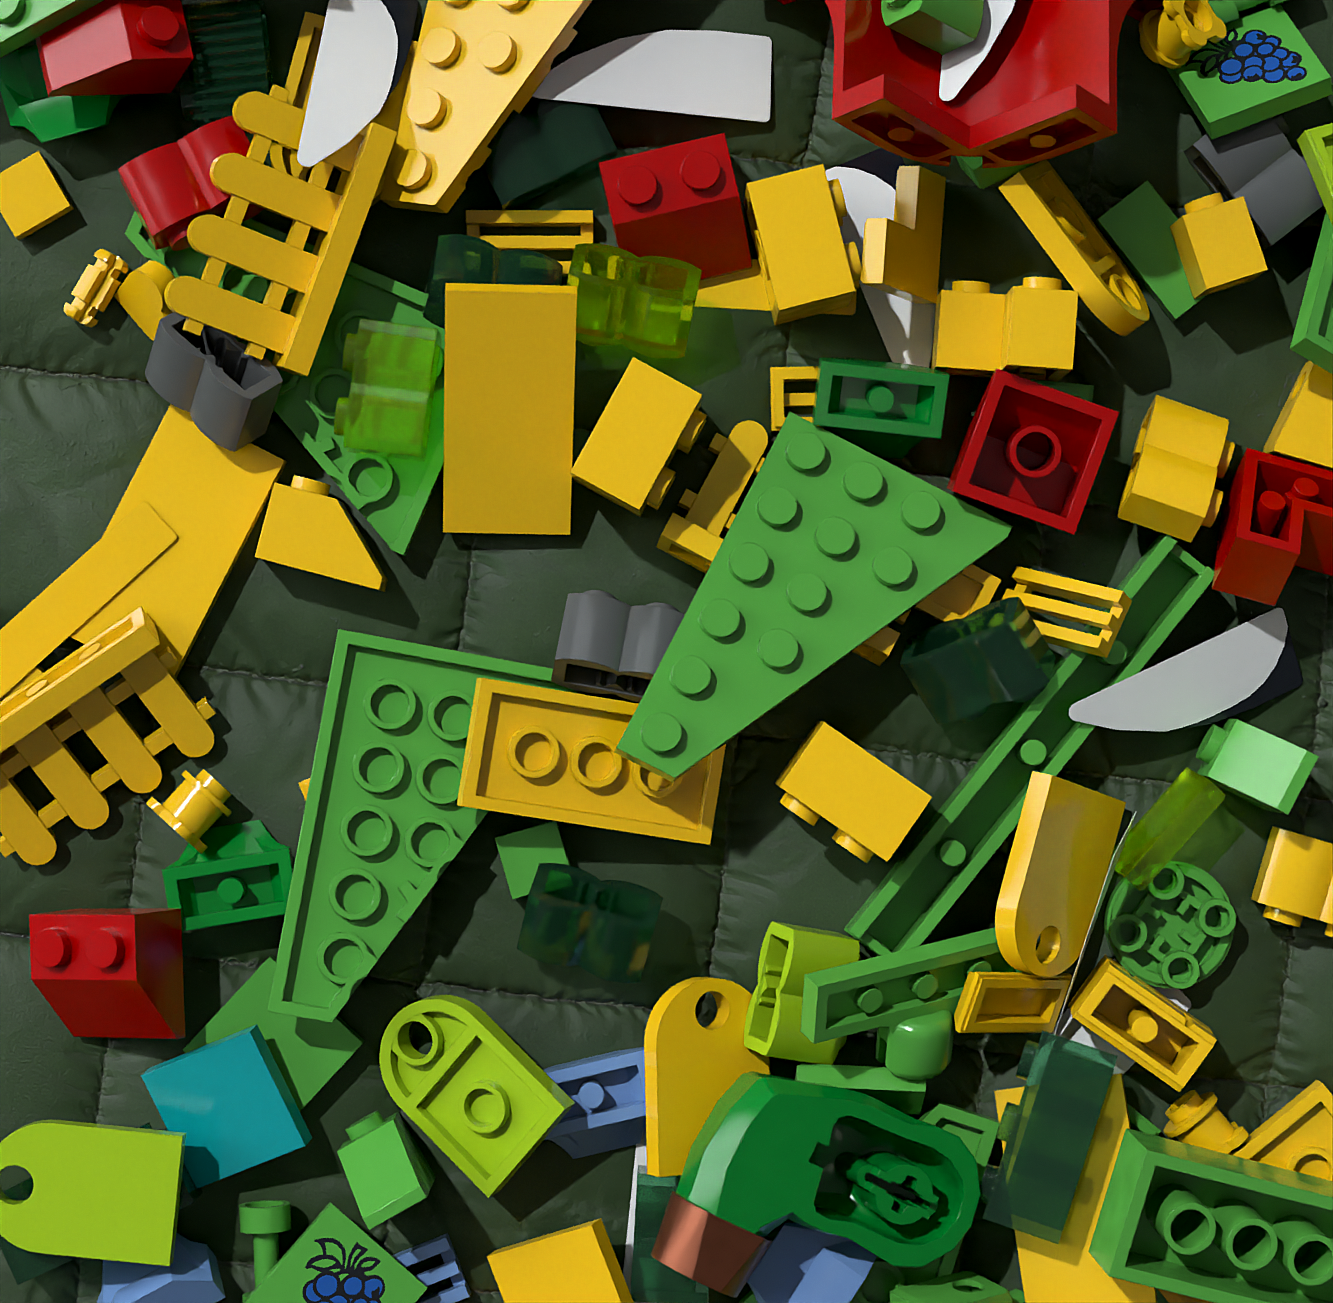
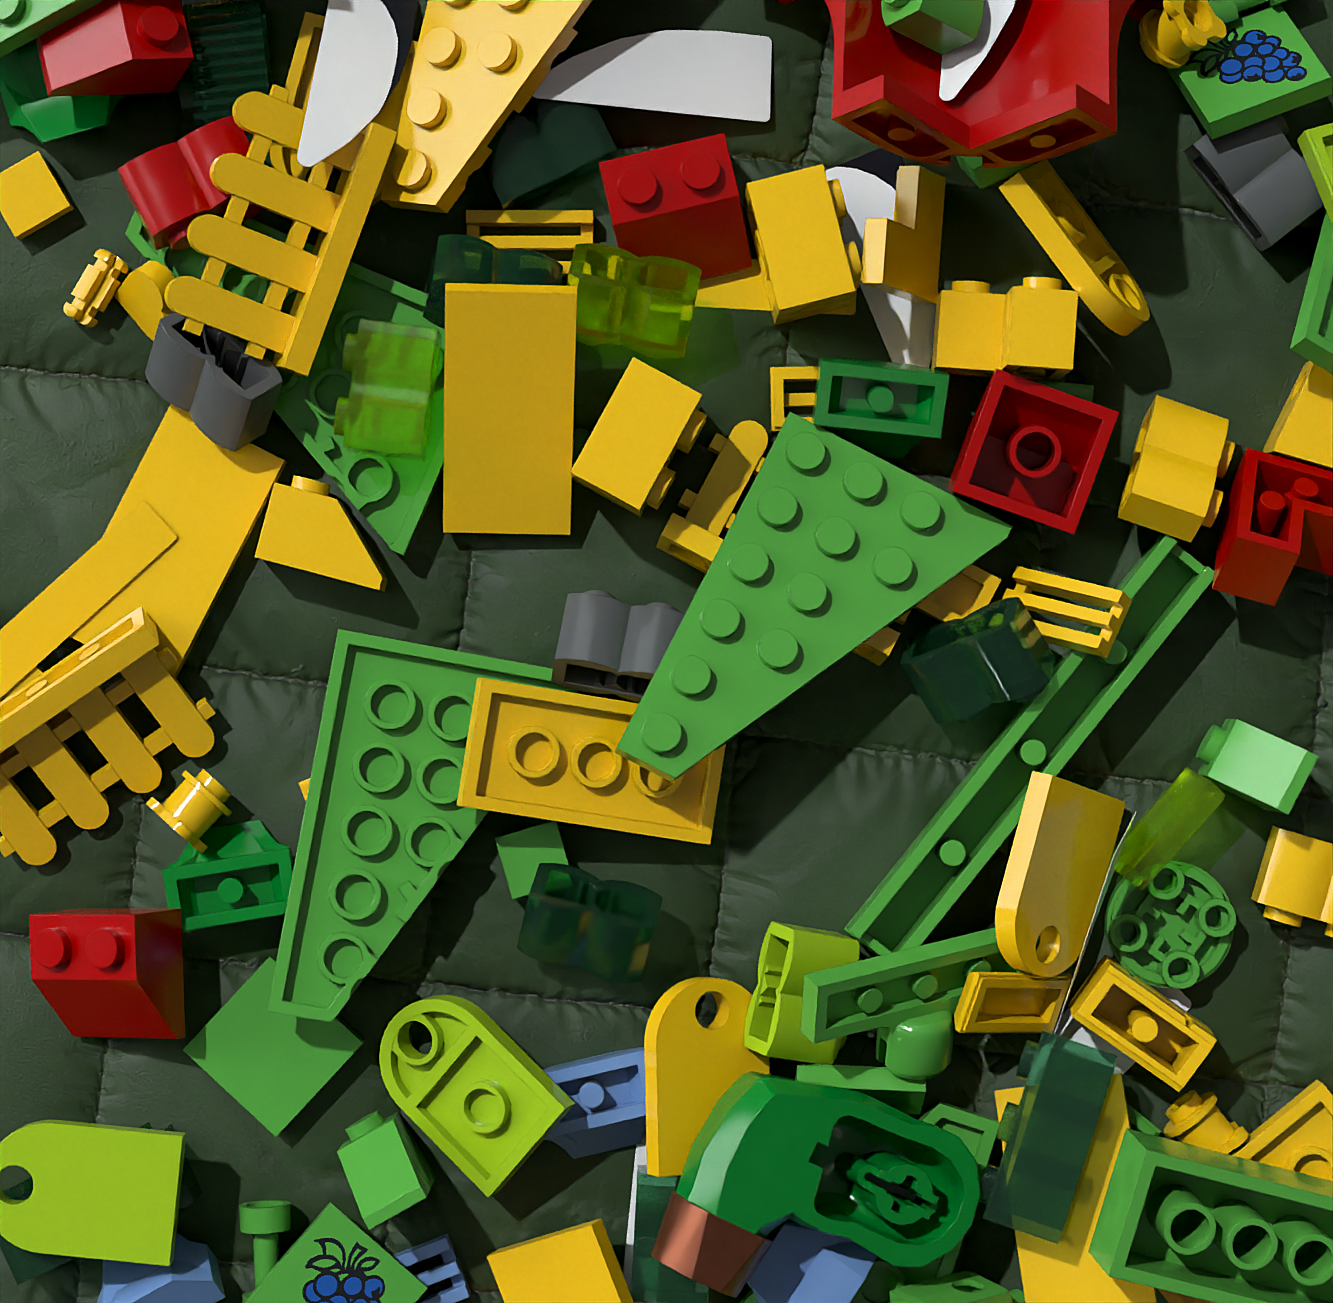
(229, 1106): teal tile -> none
(852, 791): yellow brick -> none
(1143, 238): bright green tile -> none
(1201, 683): white sticker -> none
(1217, 244): yellow brick -> none

